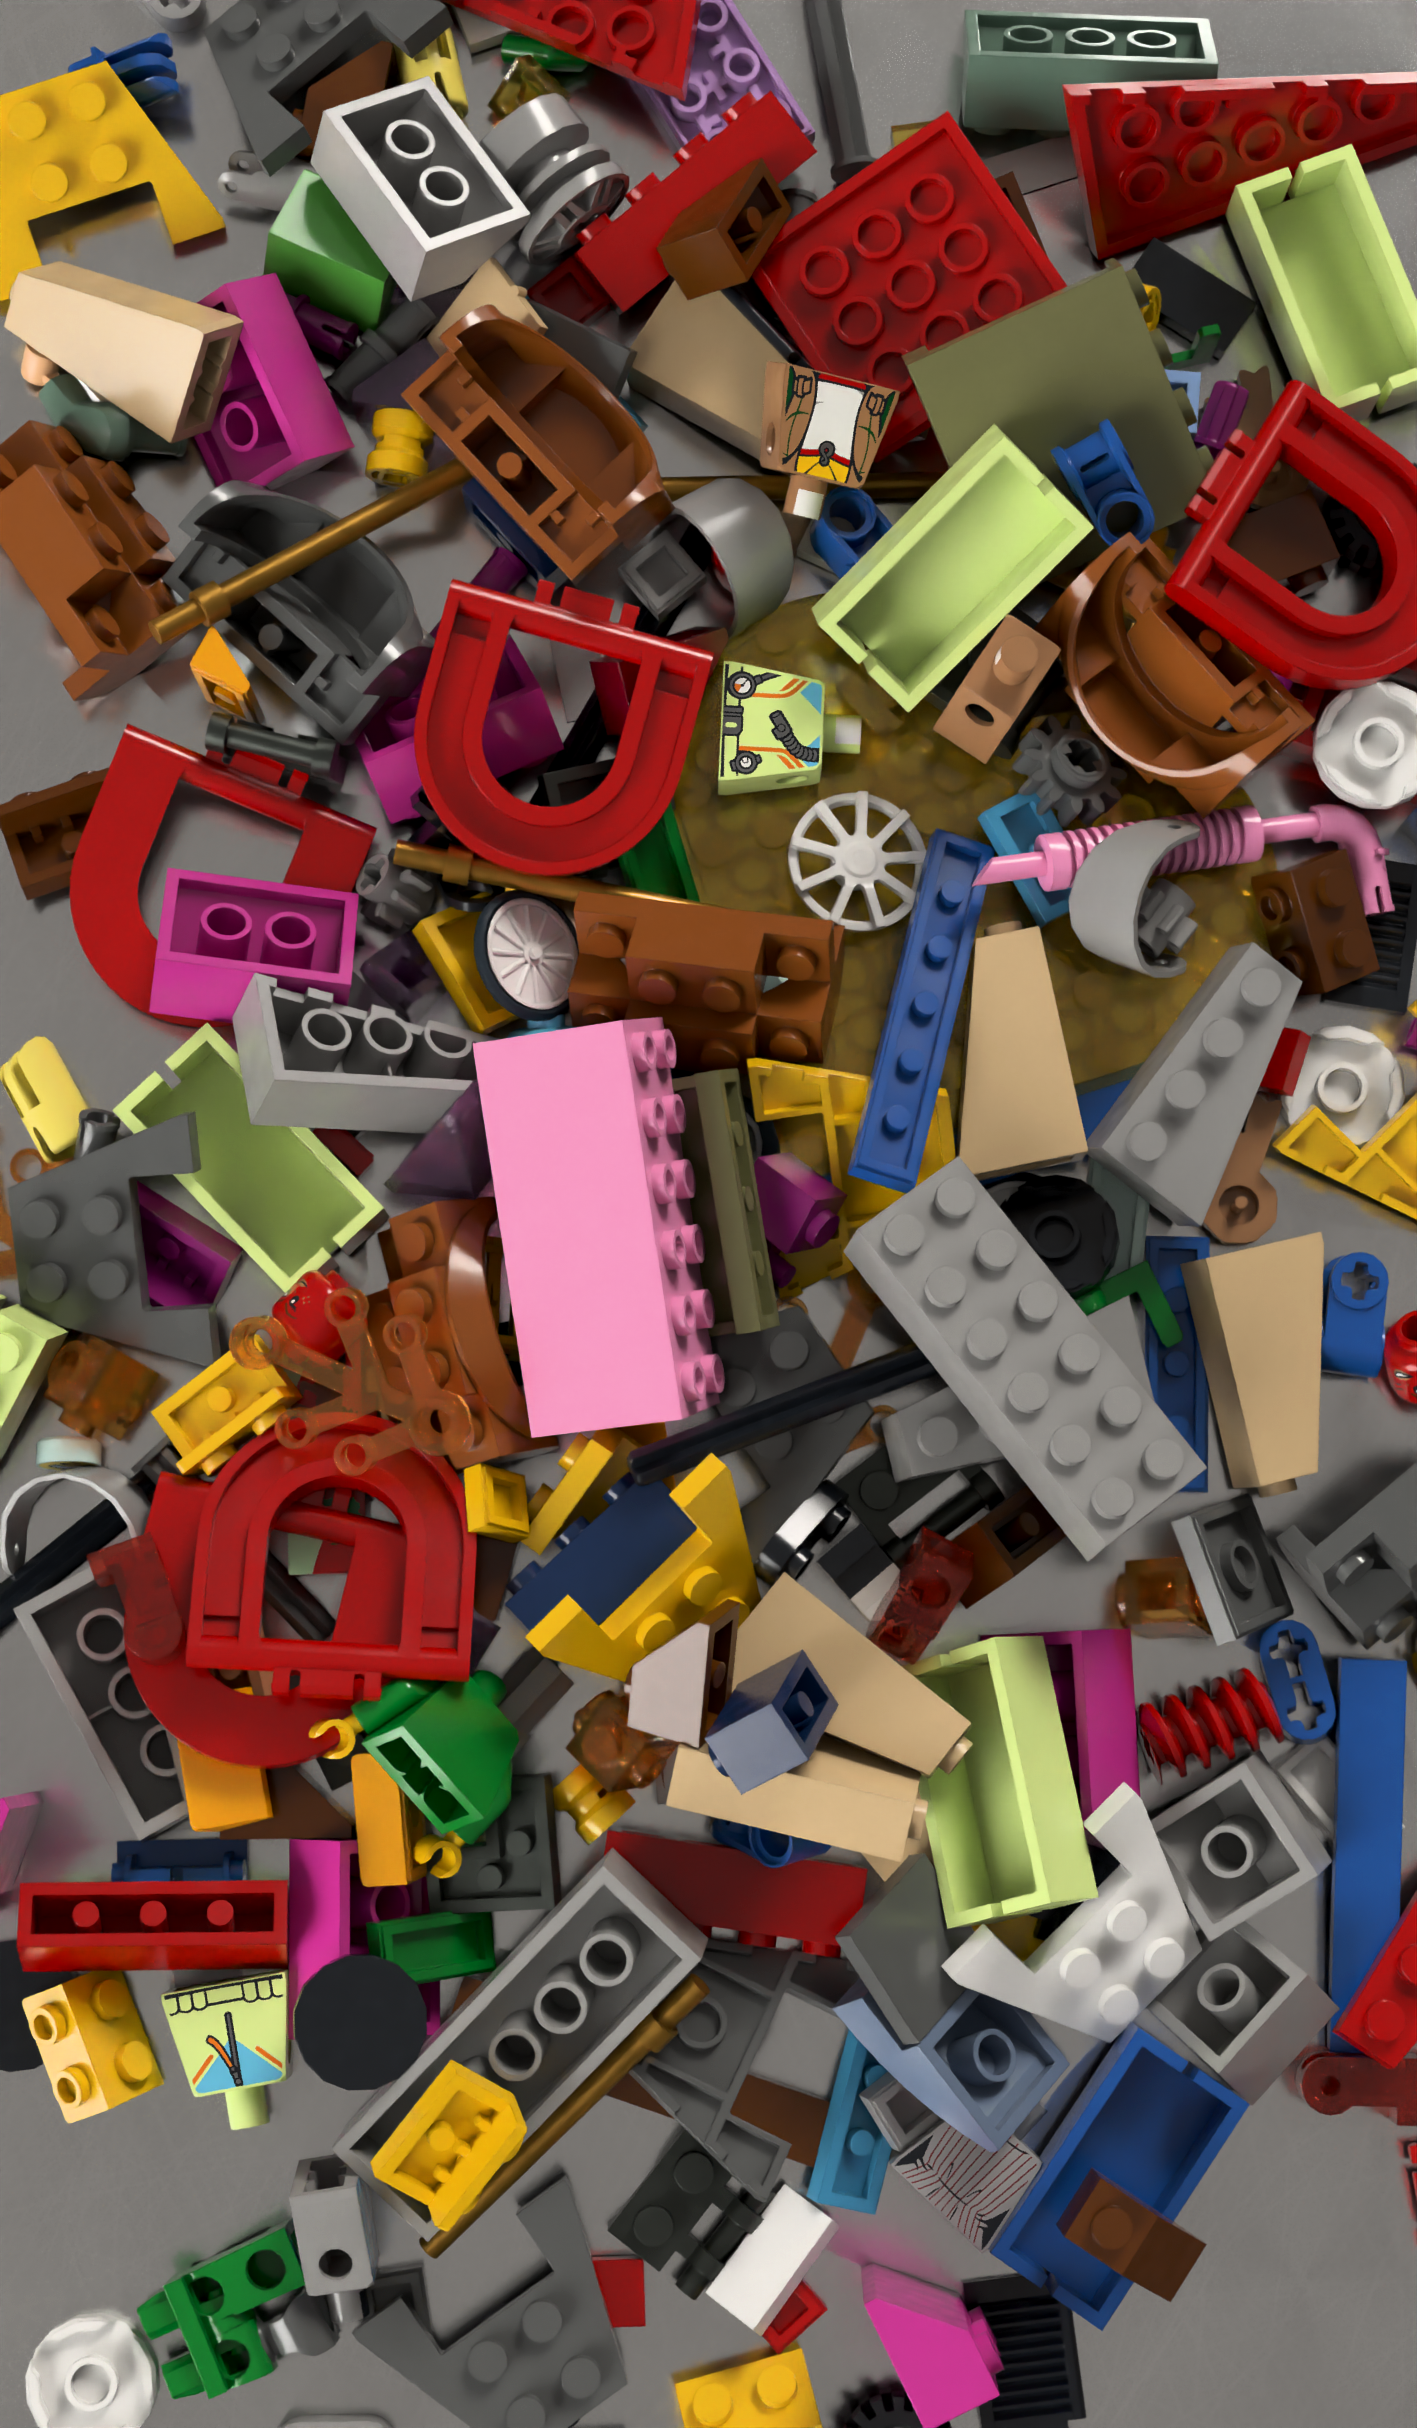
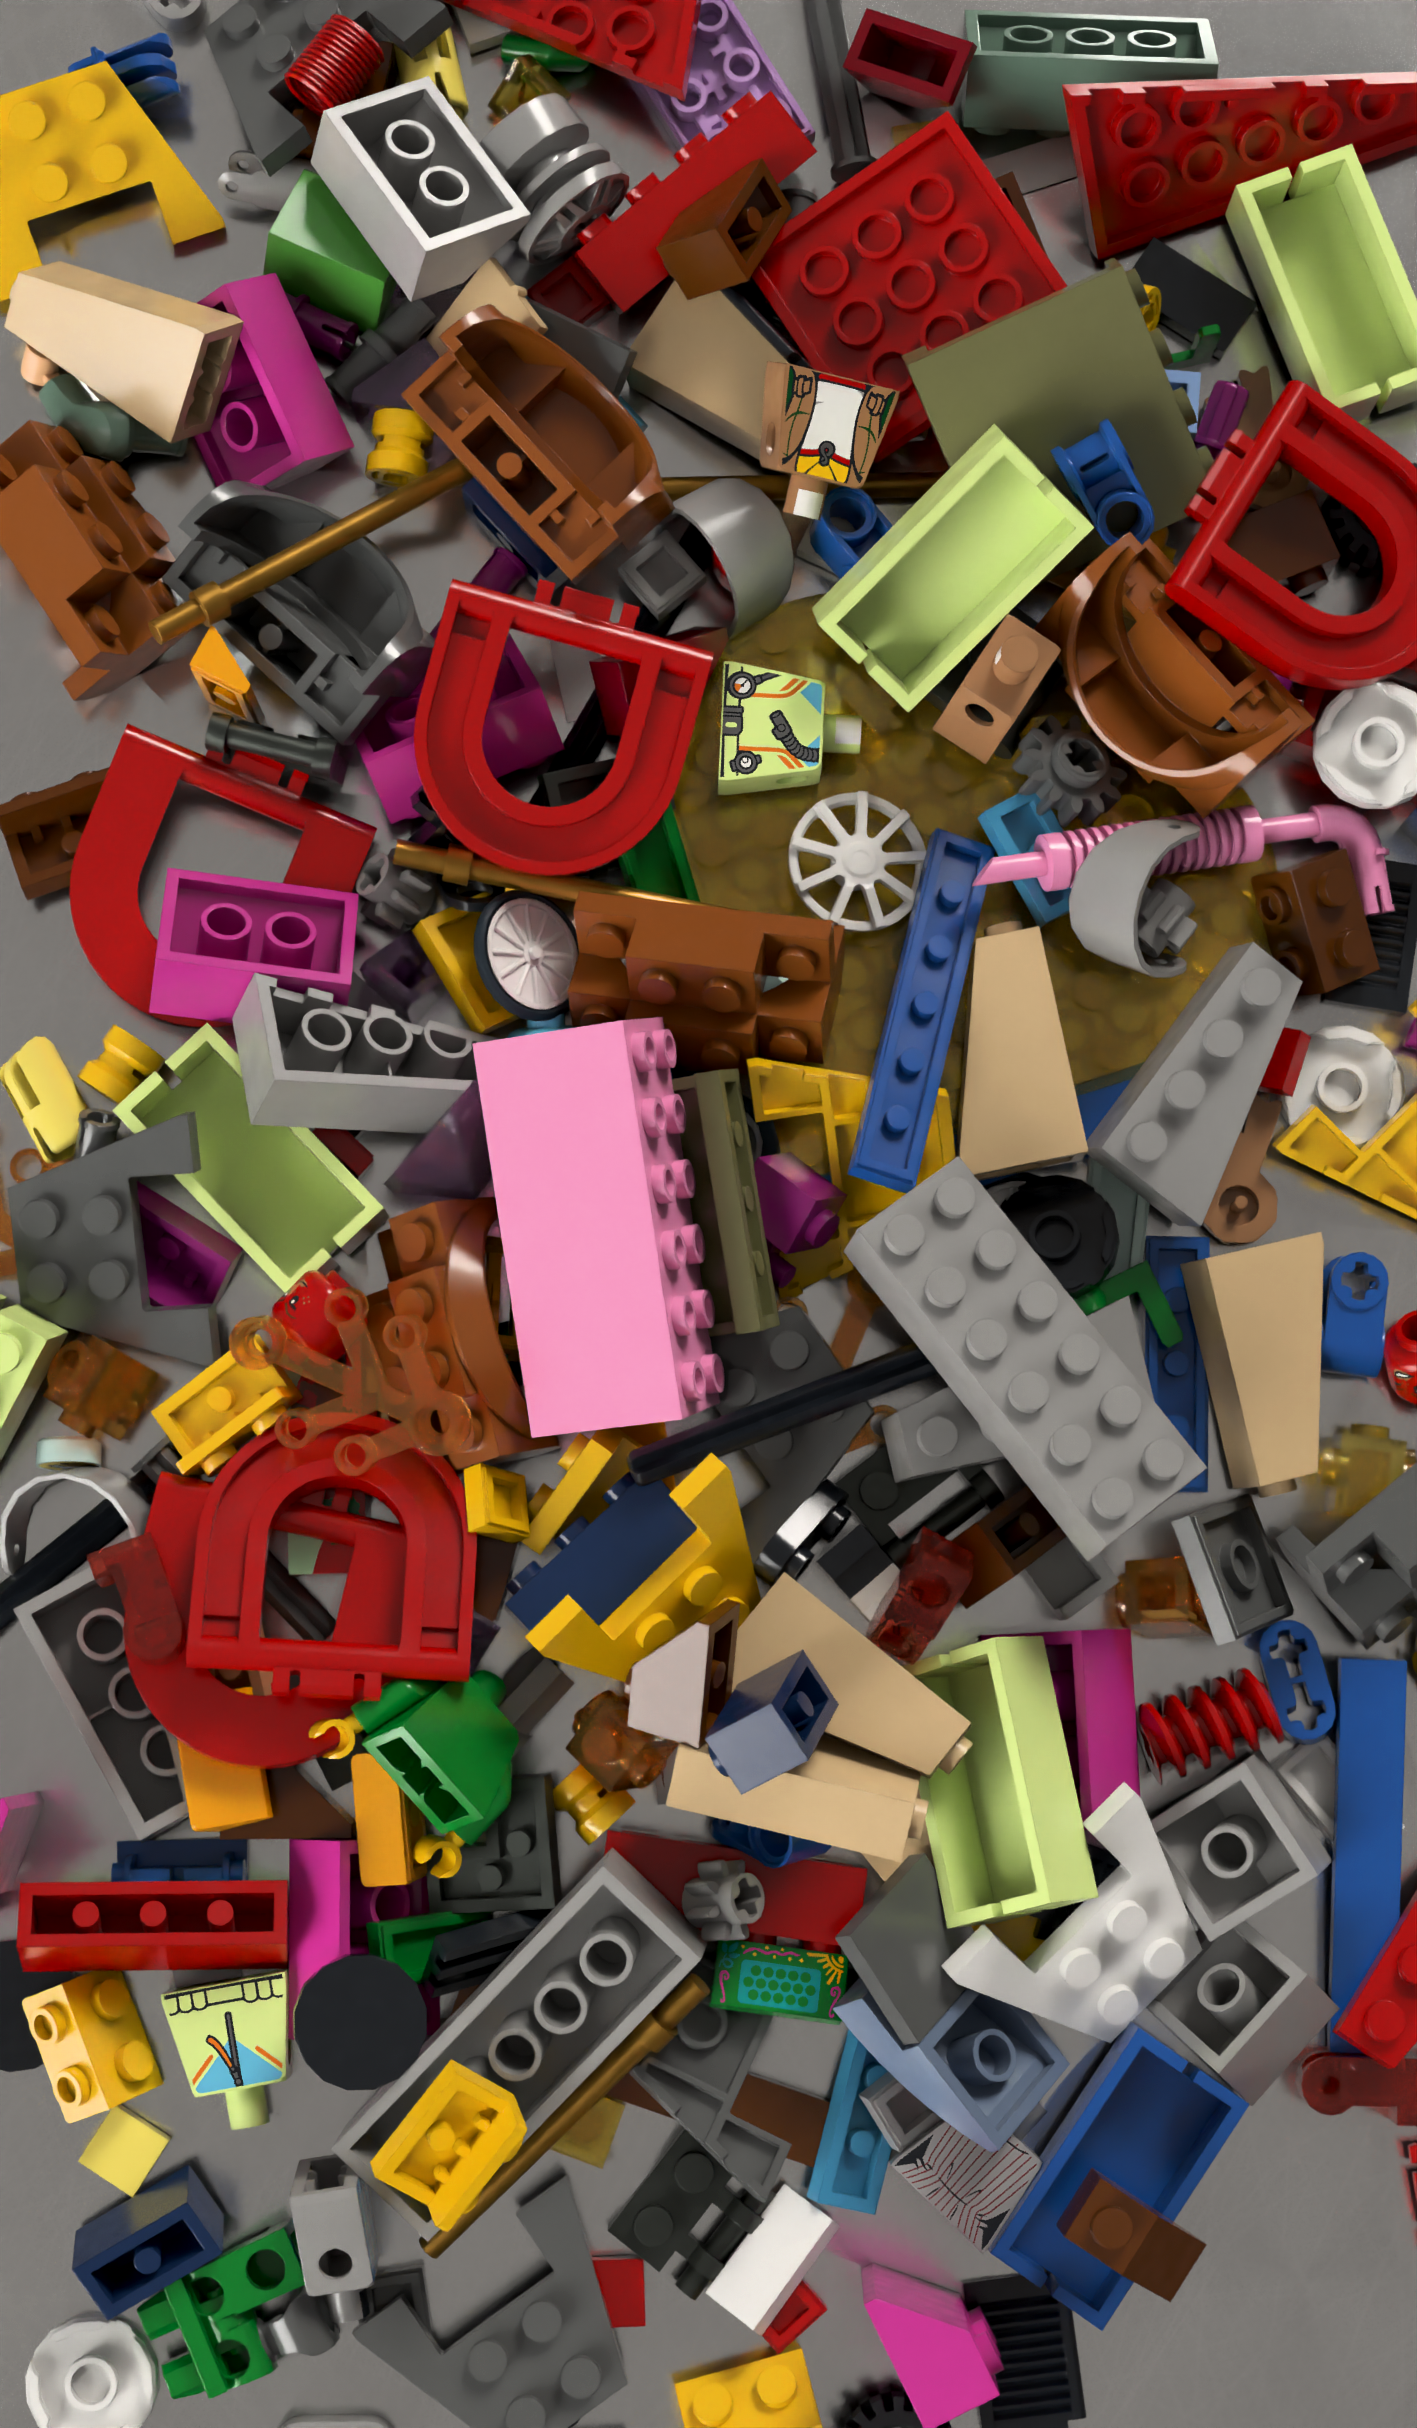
(120, 1066): none -> yellow wheel
(124, 2149): none -> light yellow tile
(148, 2242): none -> dark blue brick
(334, 65): none -> red piece
(473, 1952): none -> black tile
(593, 2133): none -> clear yellow plate
(723, 1900): none -> light grey gear
(778, 1981): none -> tile
(908, 61): none -> dark red slope
(1068, 1579): none -> light grey panel
(1360, 1467): none -> clear yellow brick

